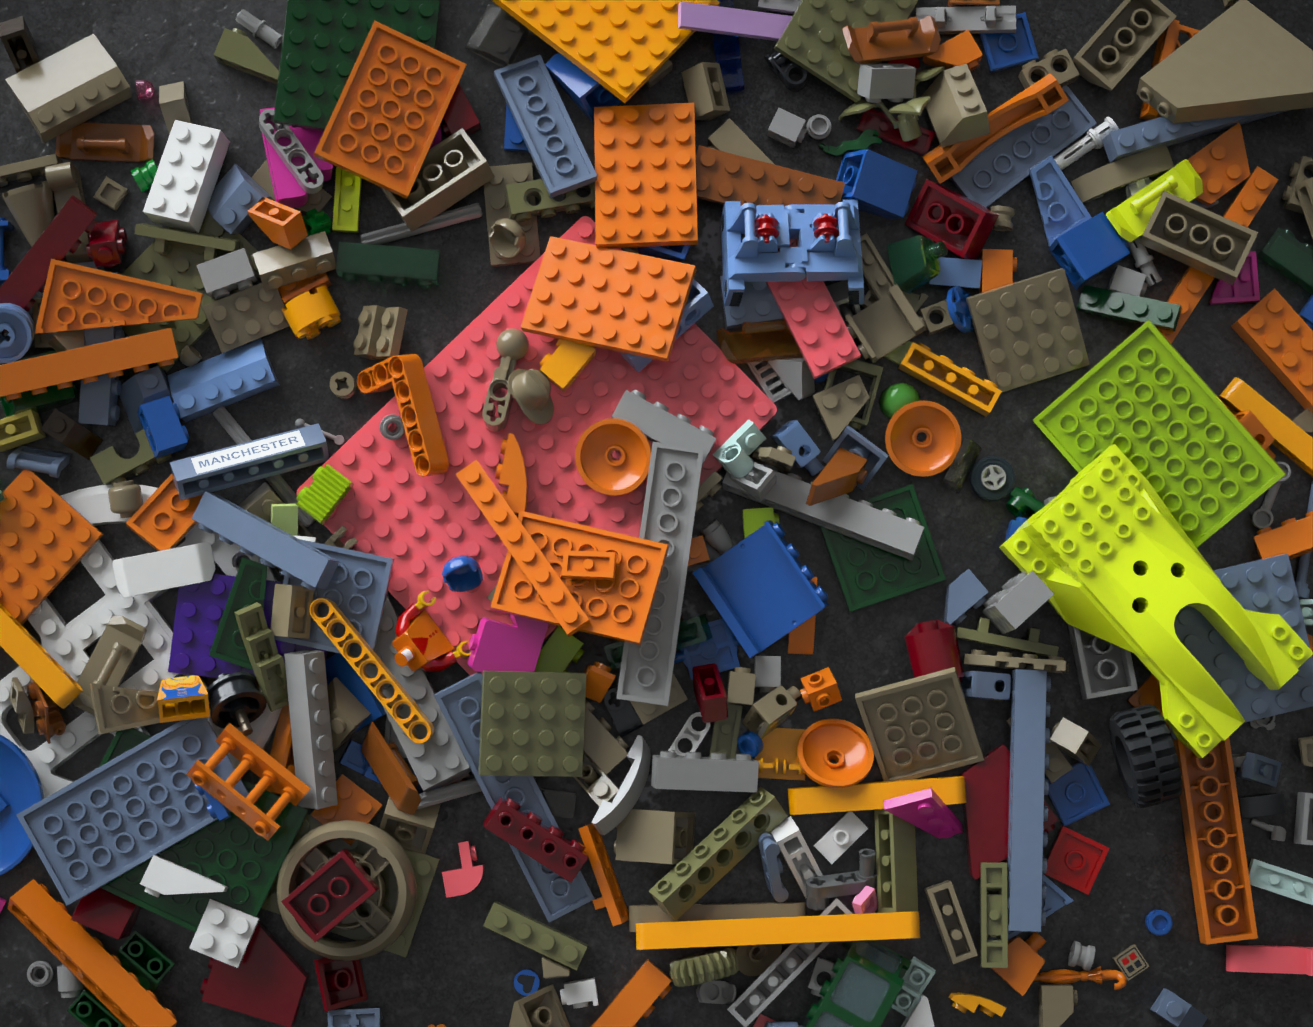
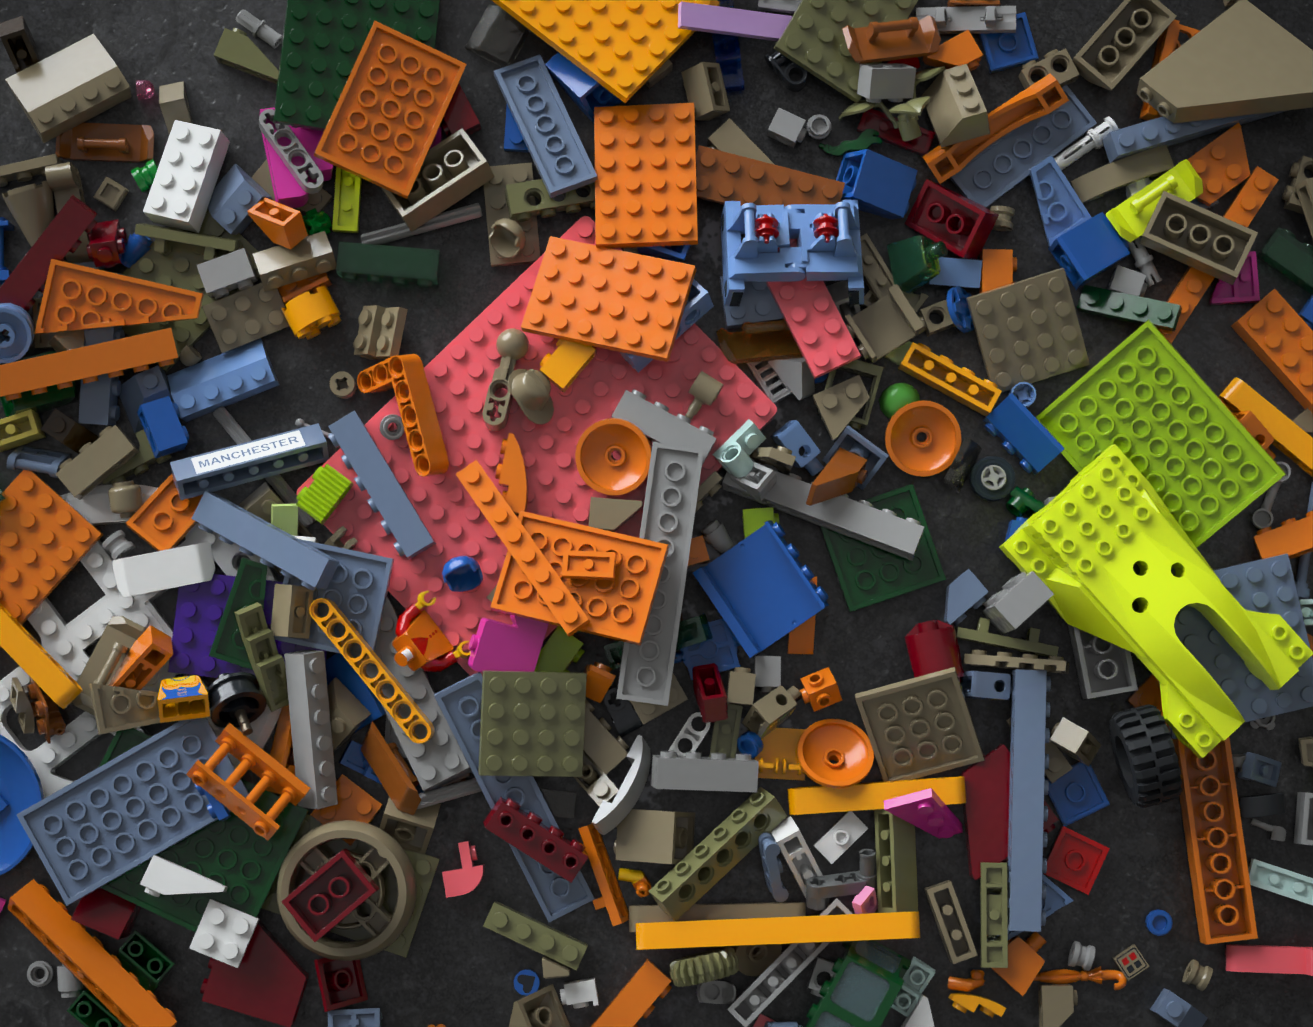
(96, 461): none -> dark tan brick
(118, 545): none -> light grey wheel
(135, 248): none -> blue cone
(143, 659): none -> orange slope
(381, 484): none -> sand blue brick
(612, 513): none -> dark tan slope
(638, 880): none -> arm
(705, 391): none -> dark tan piece
(969, 984): none -> orange arm
(1022, 435): none -> blue slope
(1025, 392): none -> medium blue wheel
(1197, 975): none -> dark tan wheel

